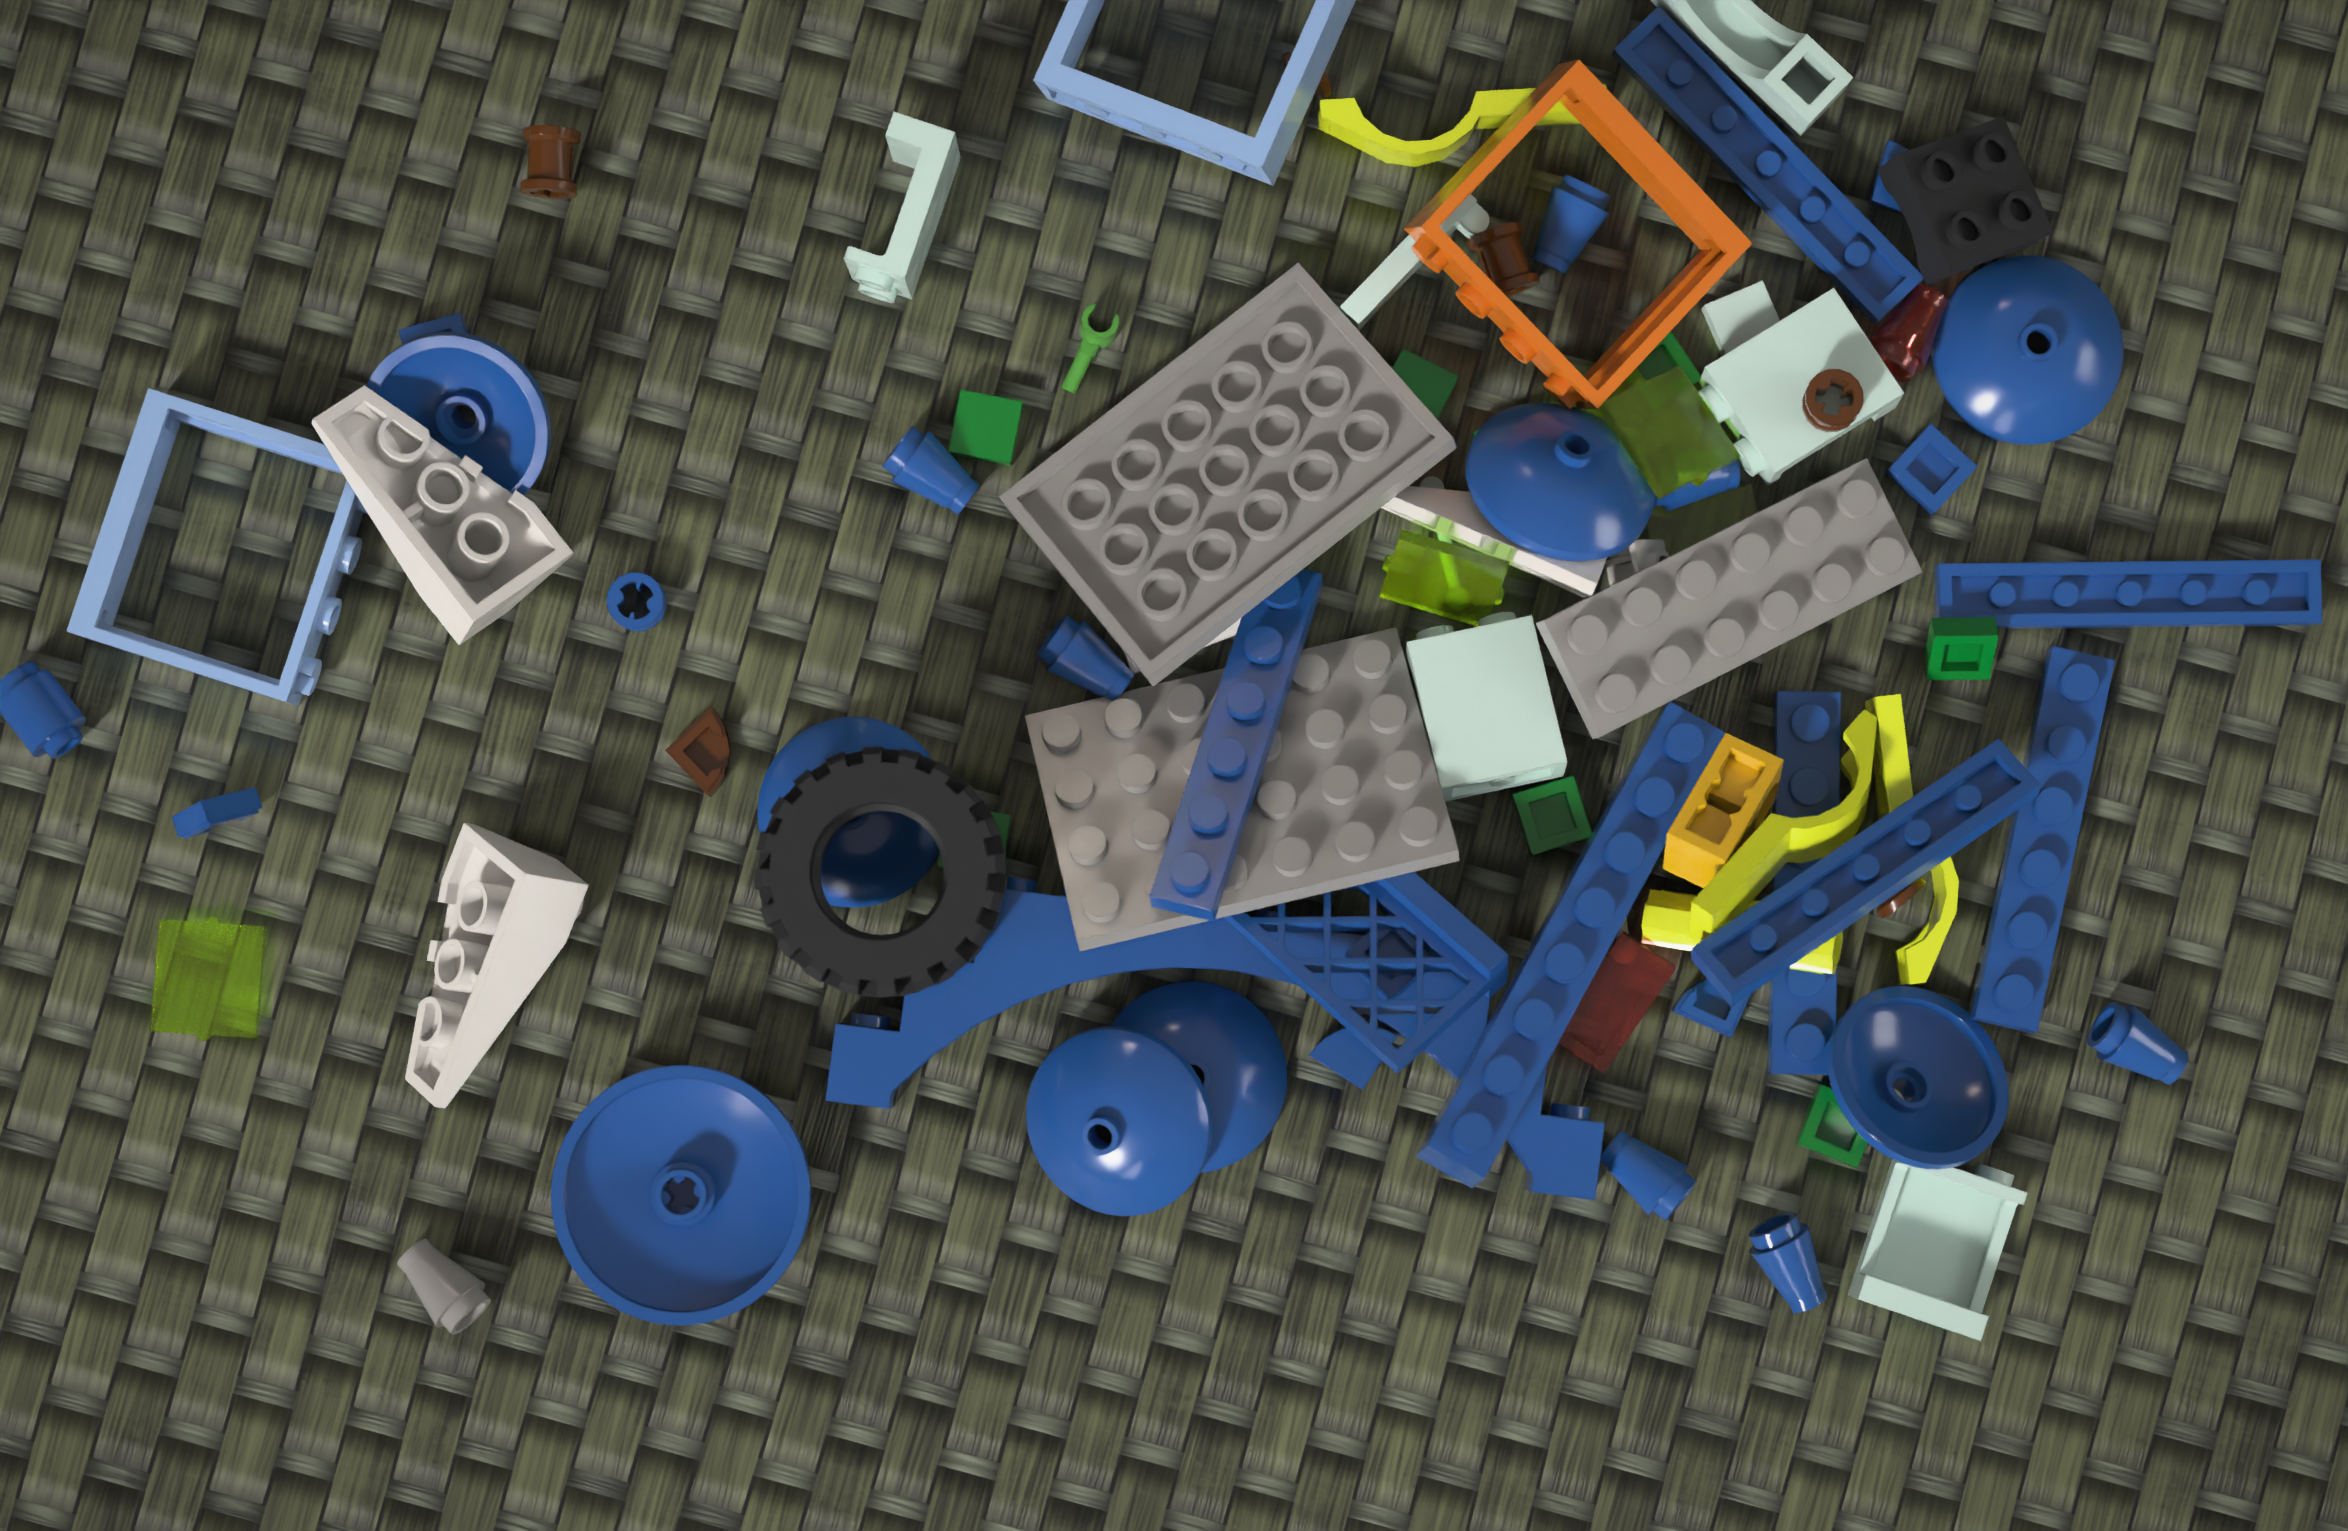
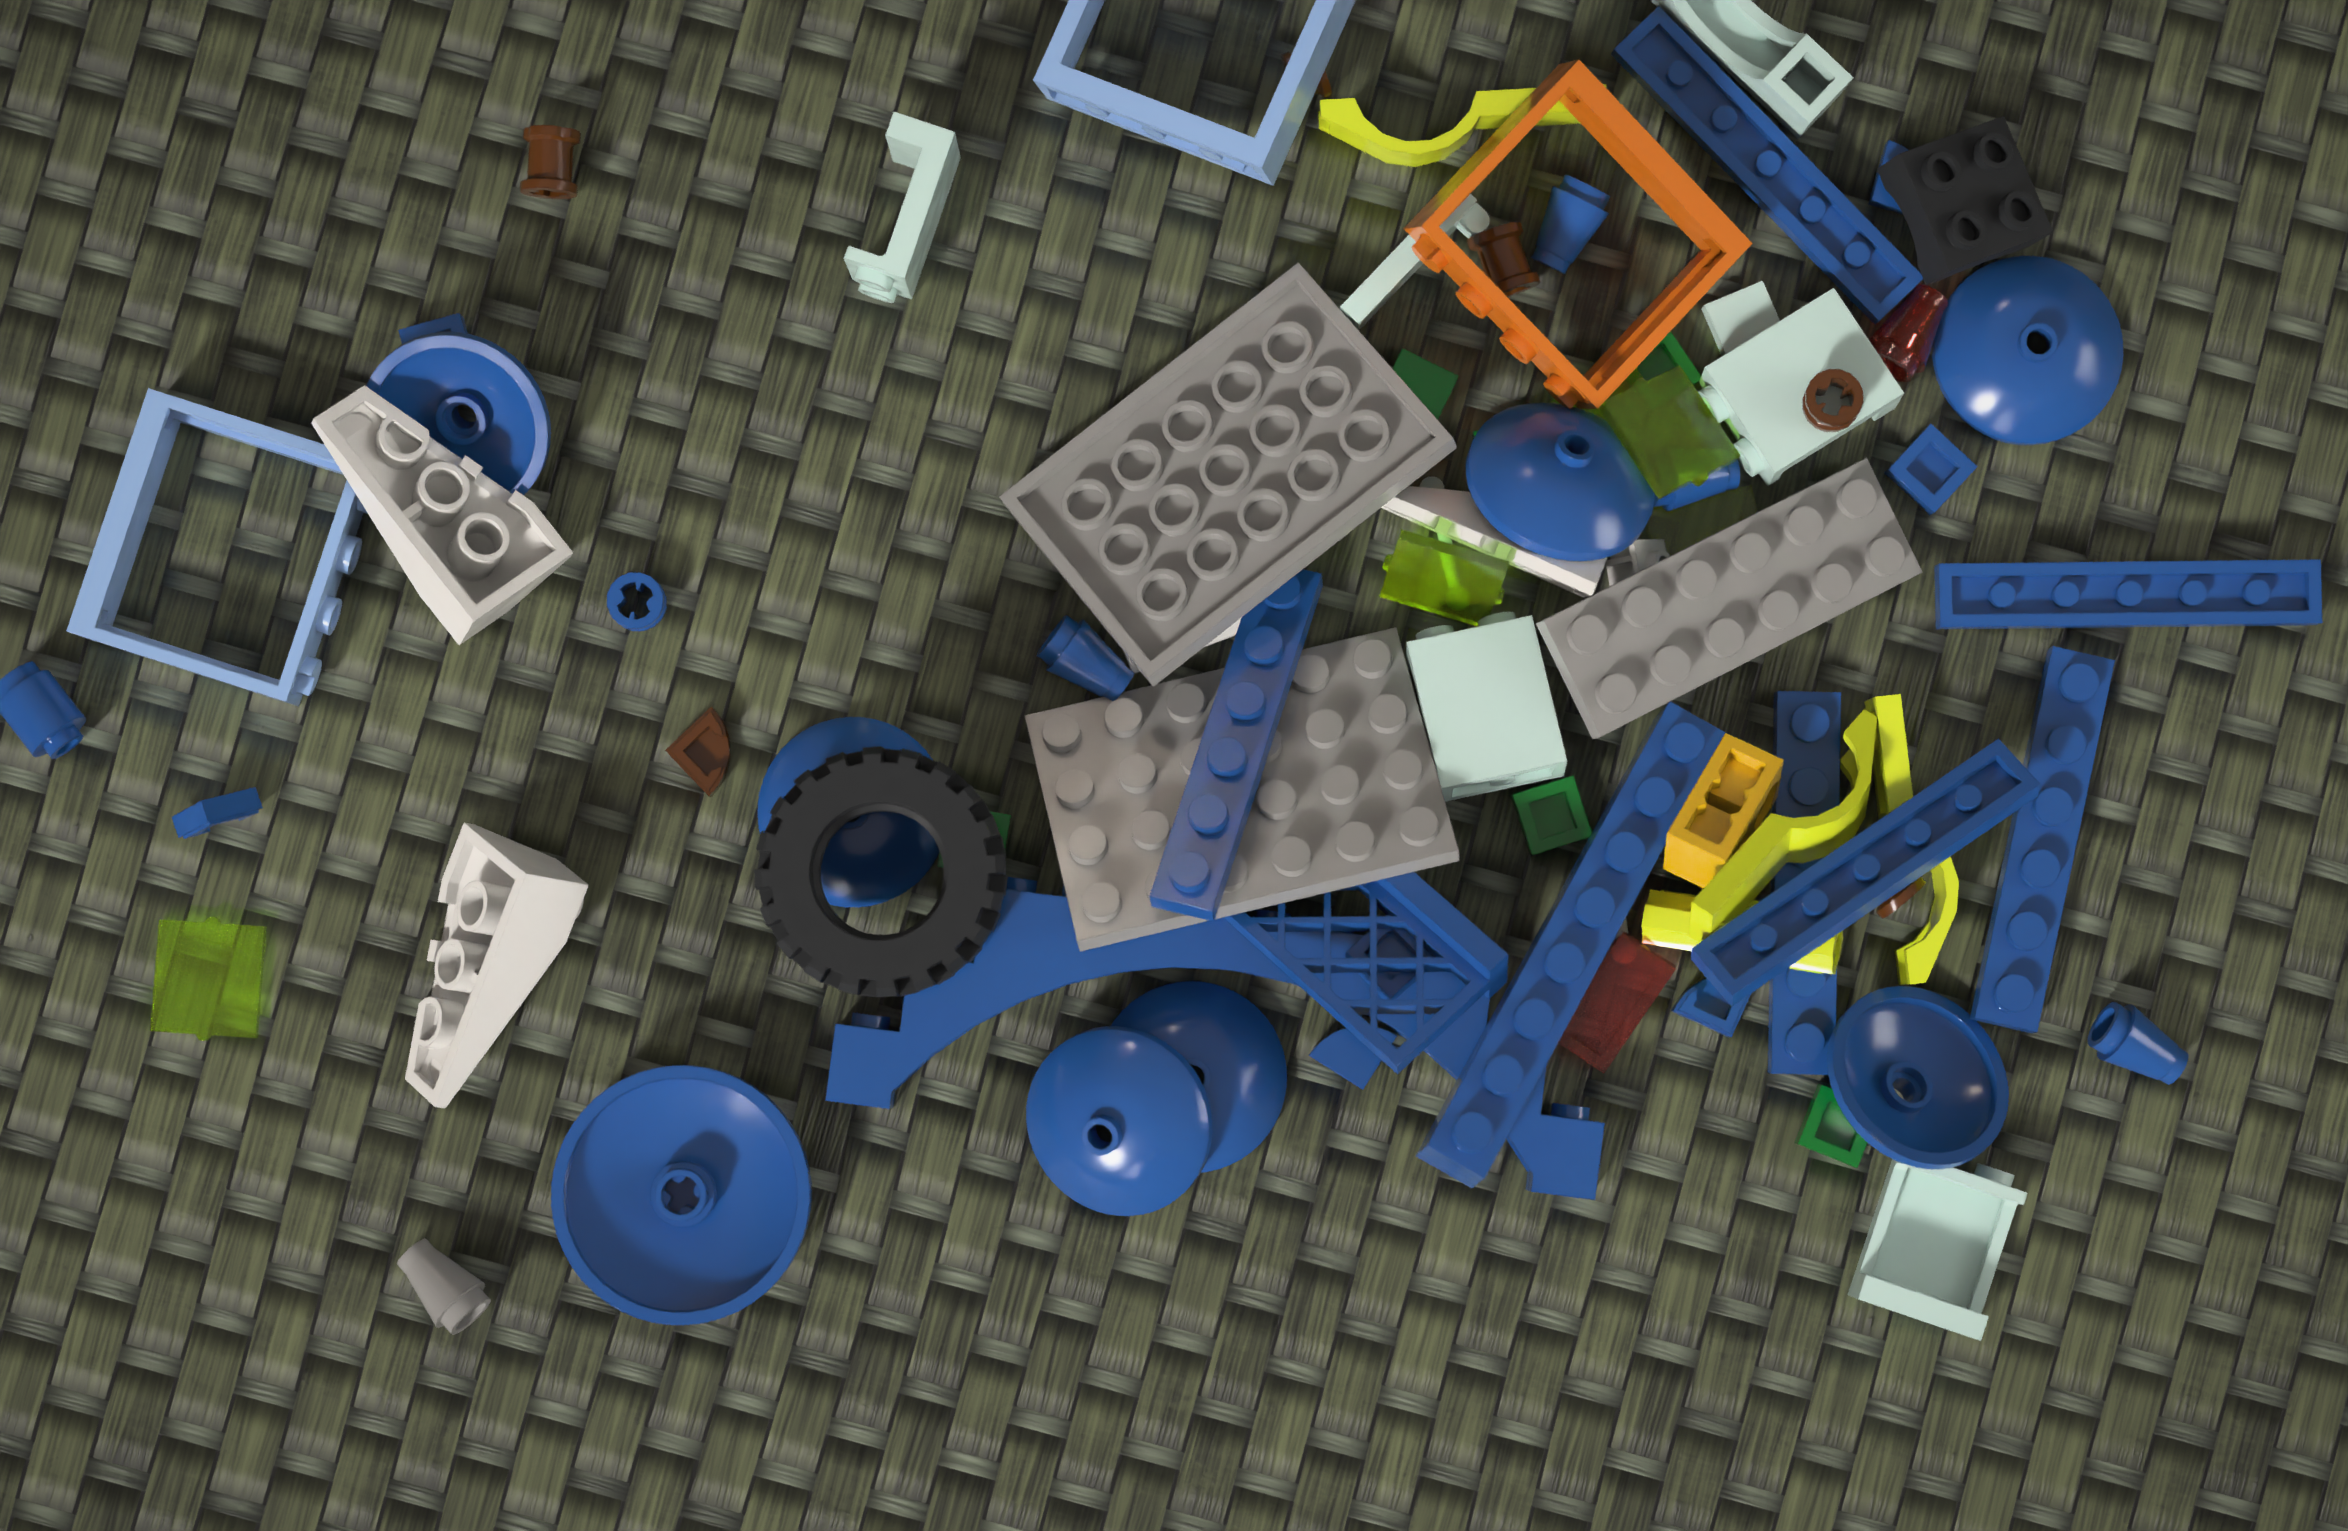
(930, 471): blue cone -> none
(985, 428): green tile -> none
(1088, 348): bright green hand -> none
(1648, 1175): blue cone -> none
(1789, 1260): blue cone -> none
(1960, 648): green tile -> none

